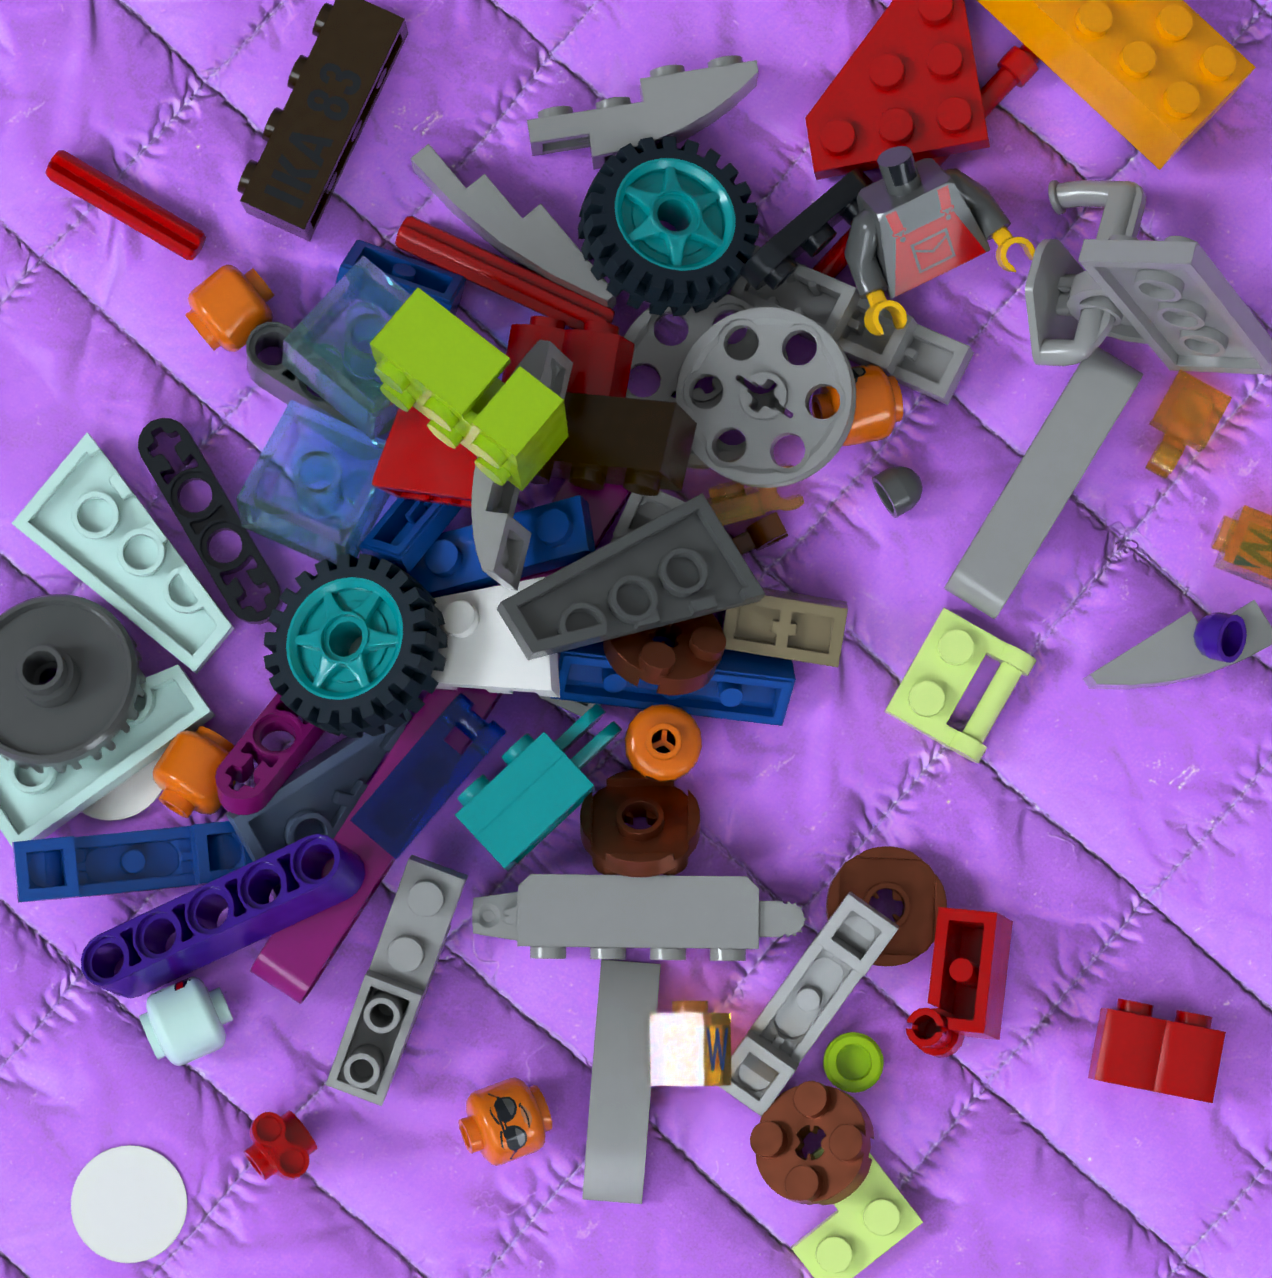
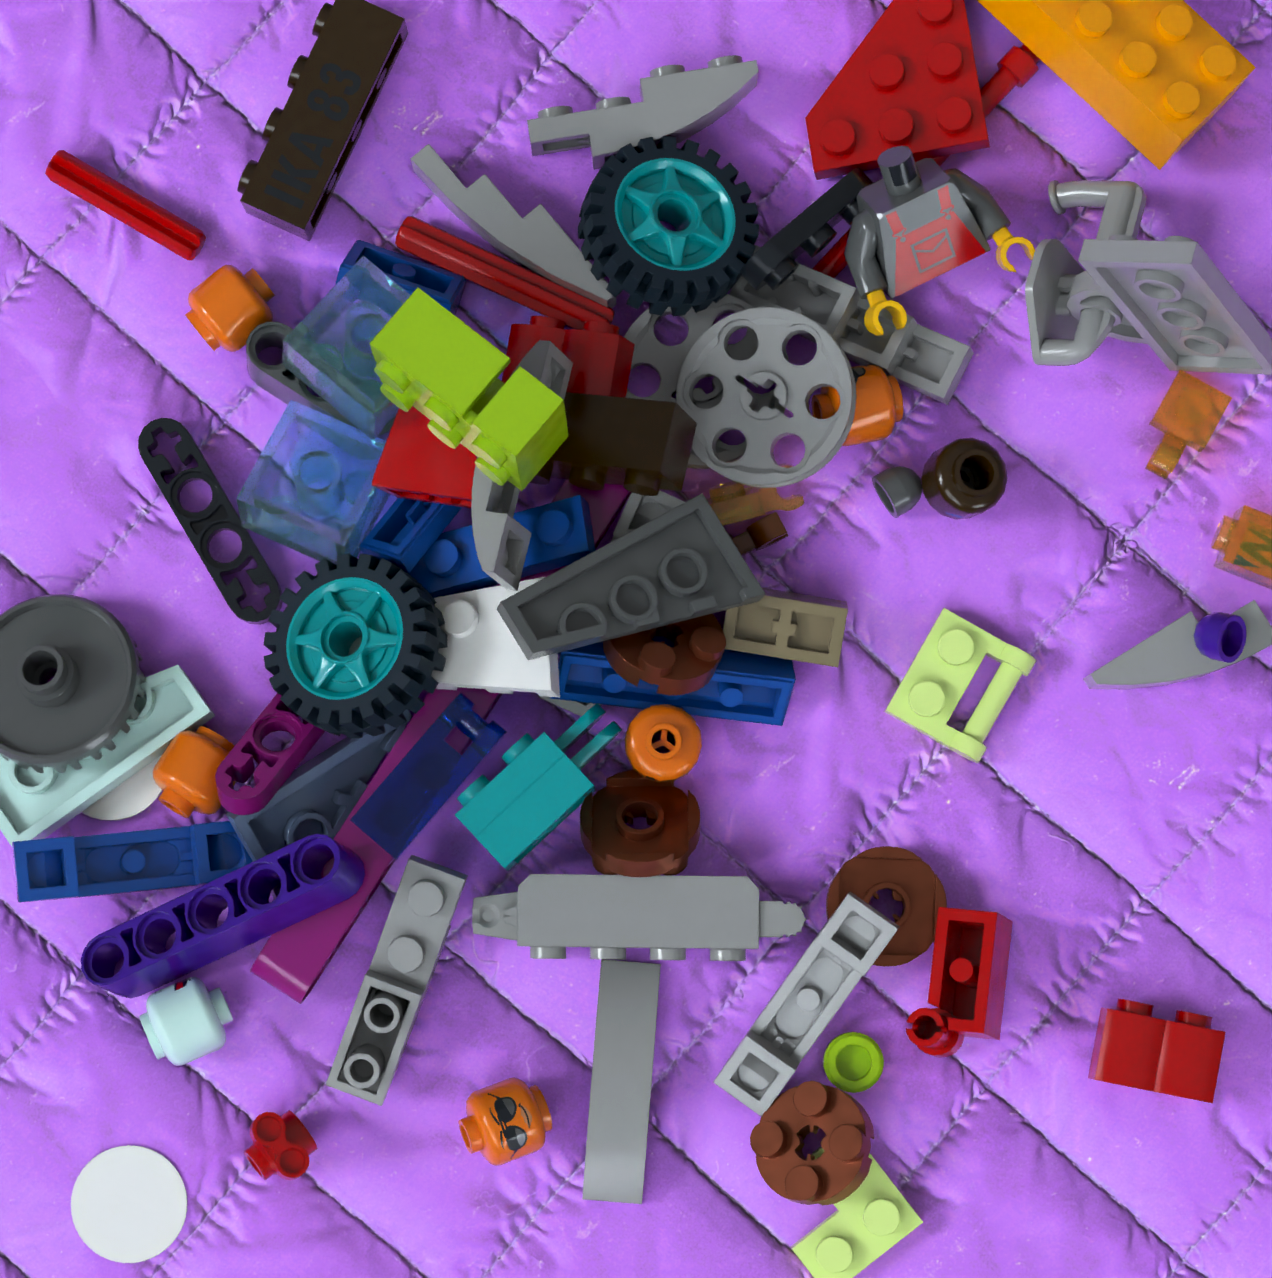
(116, 548): light aqua wing -> none
(690, 1046): brick -> none
(964, 478): none -> dark brown head
(1043, 482): light grey beam -> none

